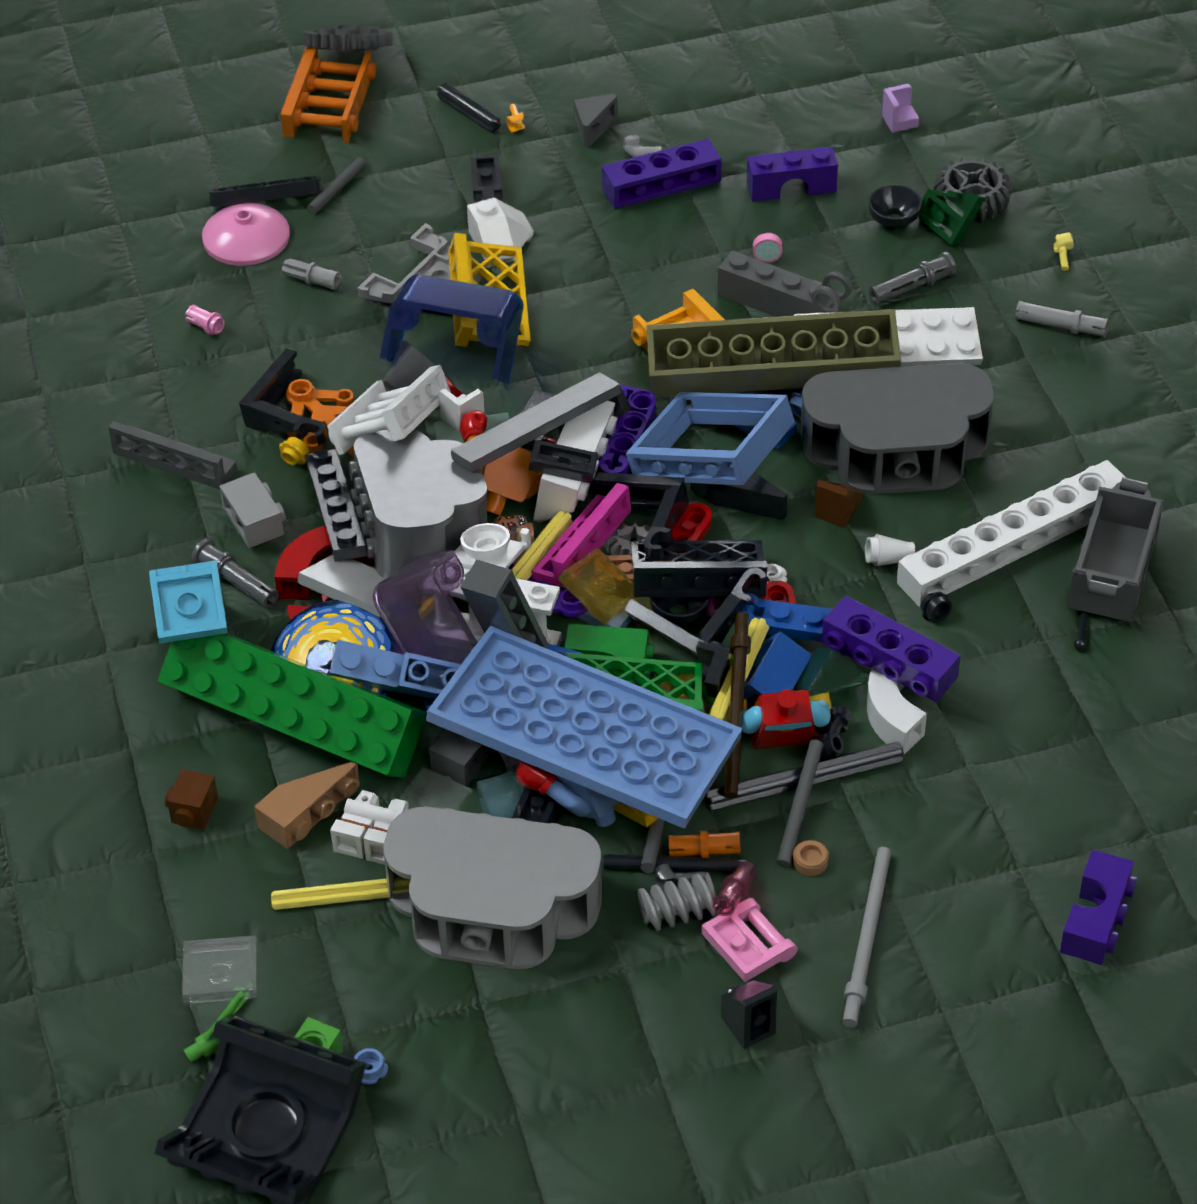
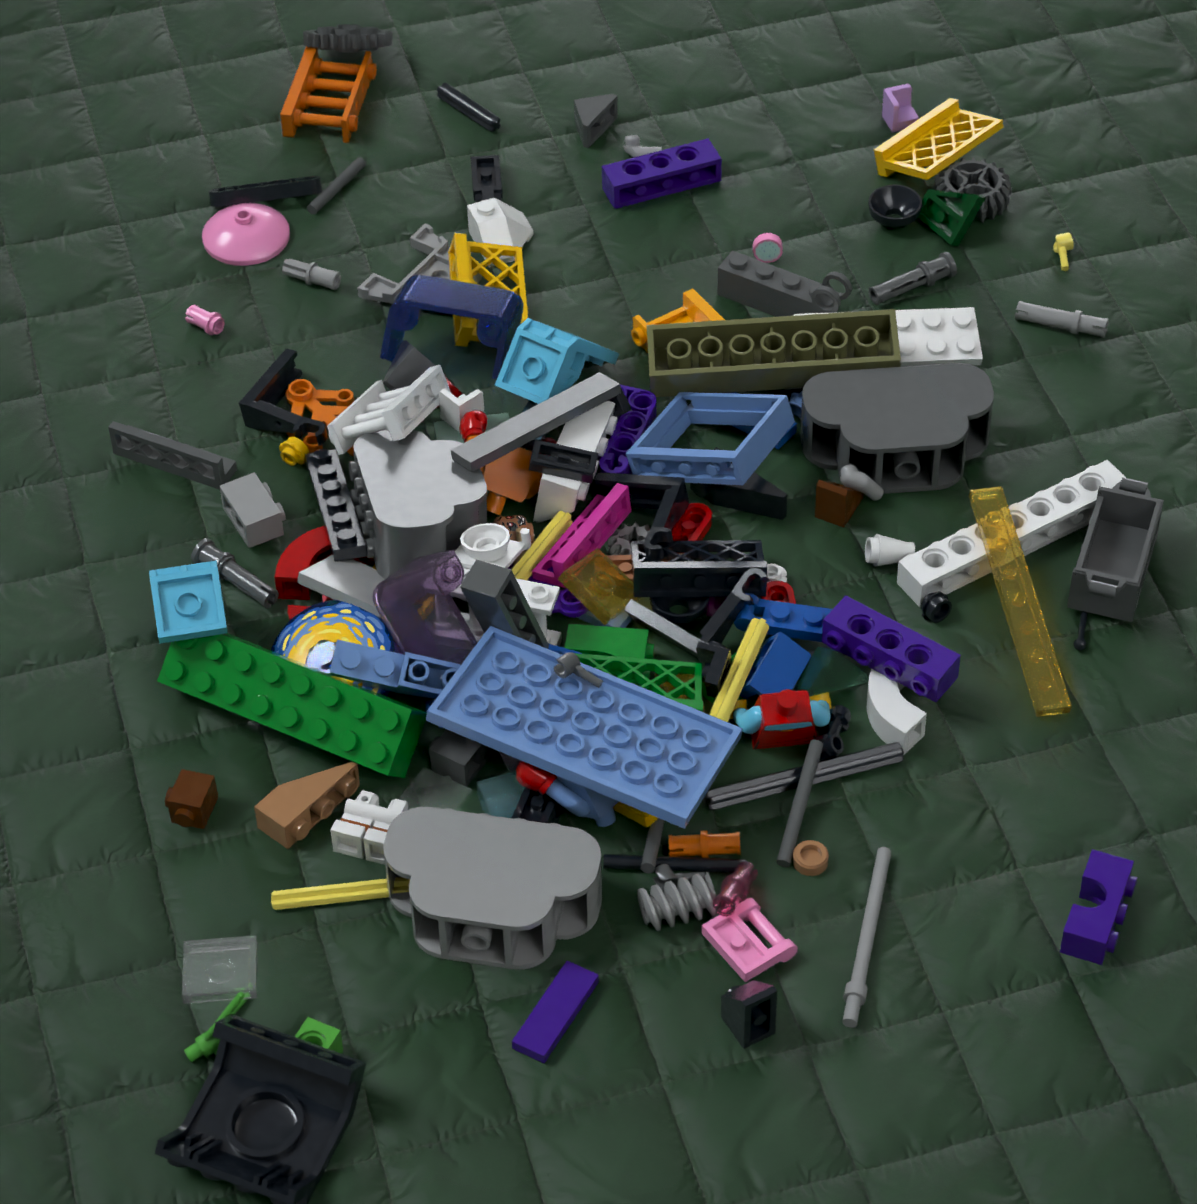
(373, 1059): medium blue plate -> none
(515, 121): light orange hand -> none
(547, 361): none -> medium azure bracket
(555, 1011): none -> dark purple tile
(569, 664): none -> dark grey hand
(740, 648): dark brown bar -> none
(771, 171): dark purple arch -> none
(860, 482): none -> light grey arm
(934, 129): none -> yellow fence
(1020, 602): none -> clear yellow tile

